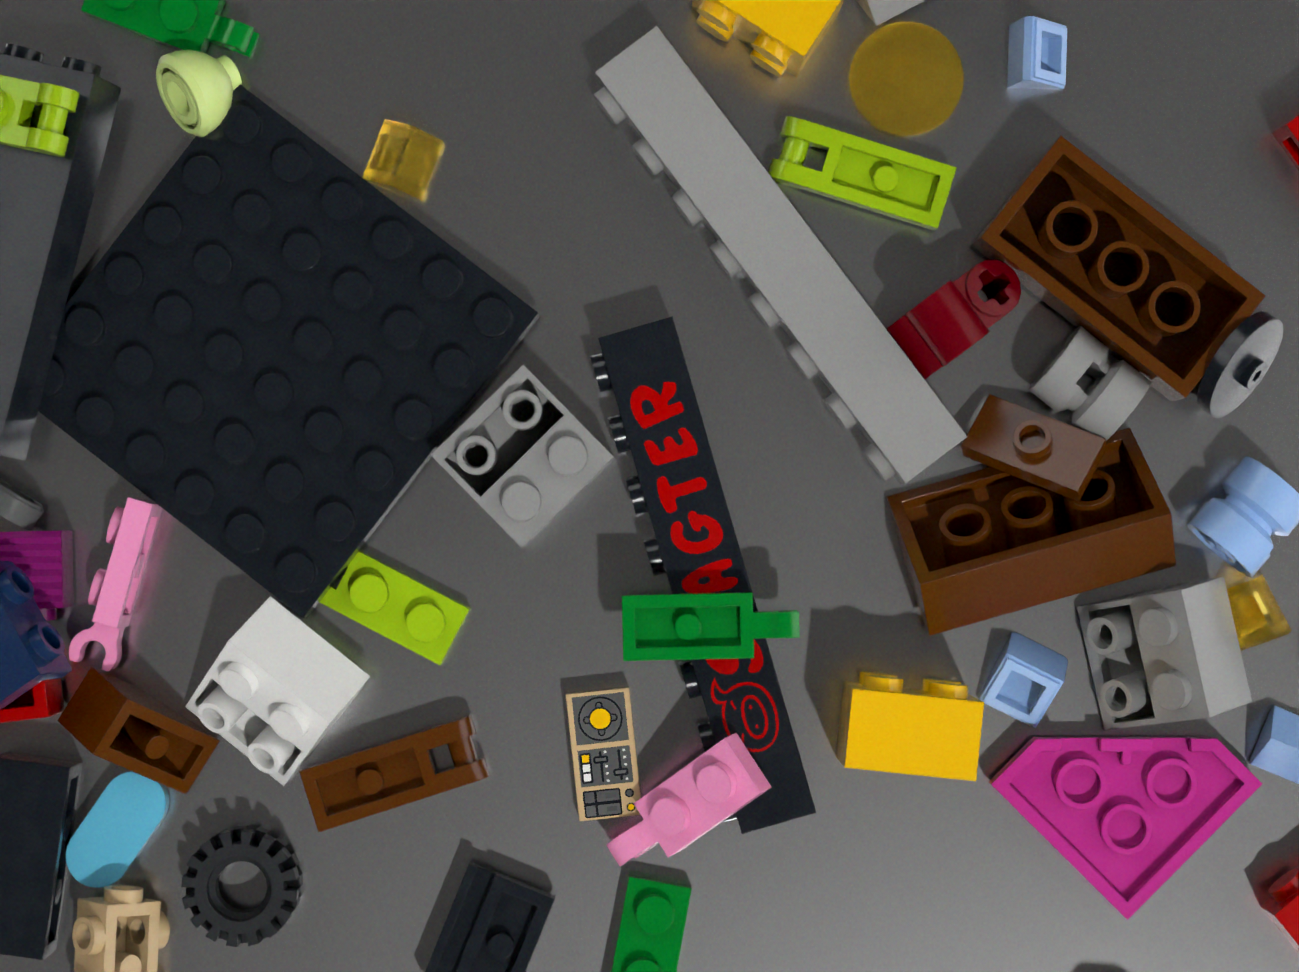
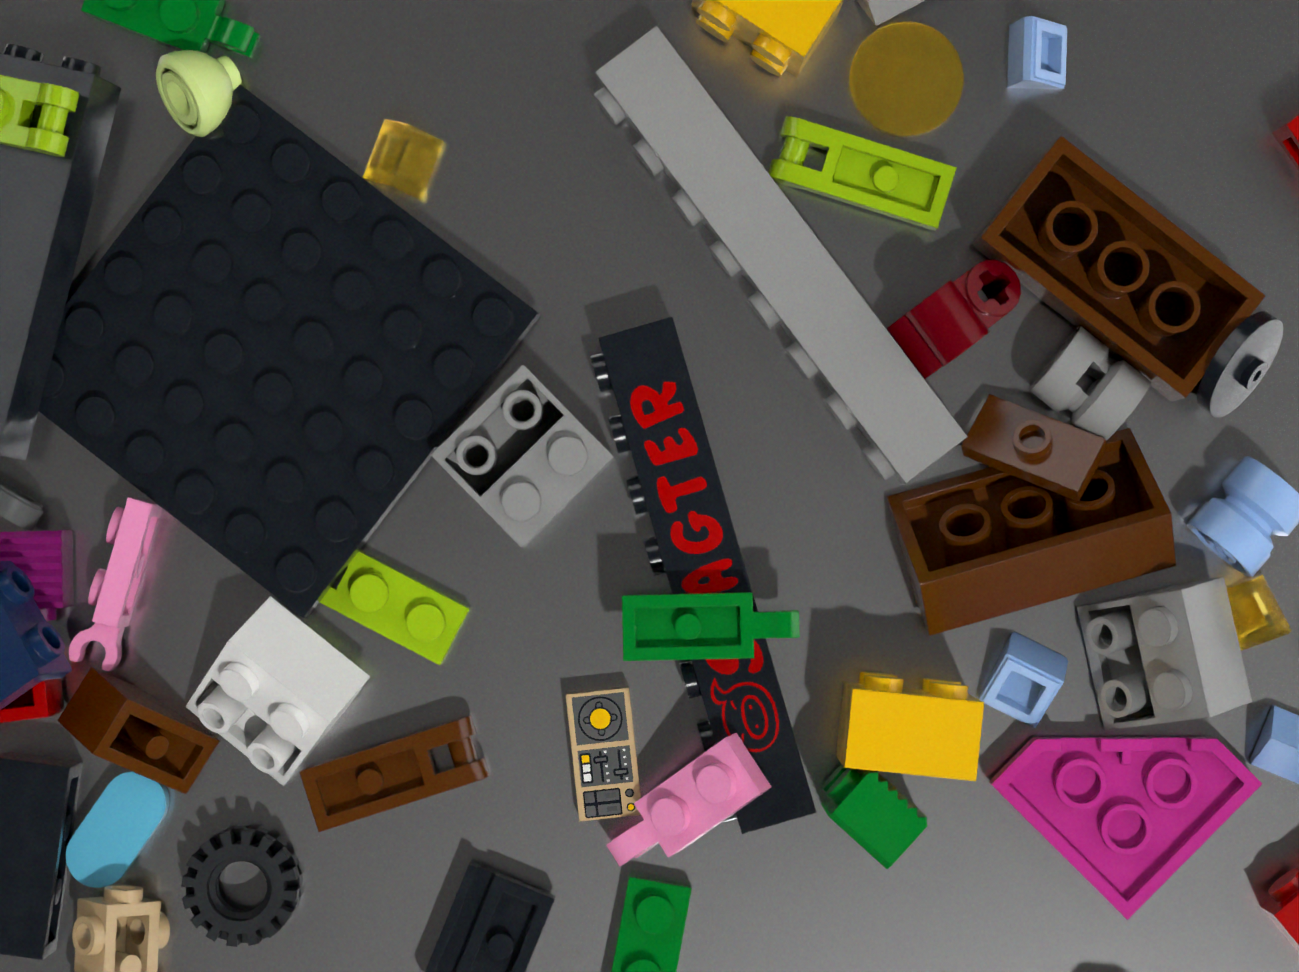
(873, 812): none -> green brick

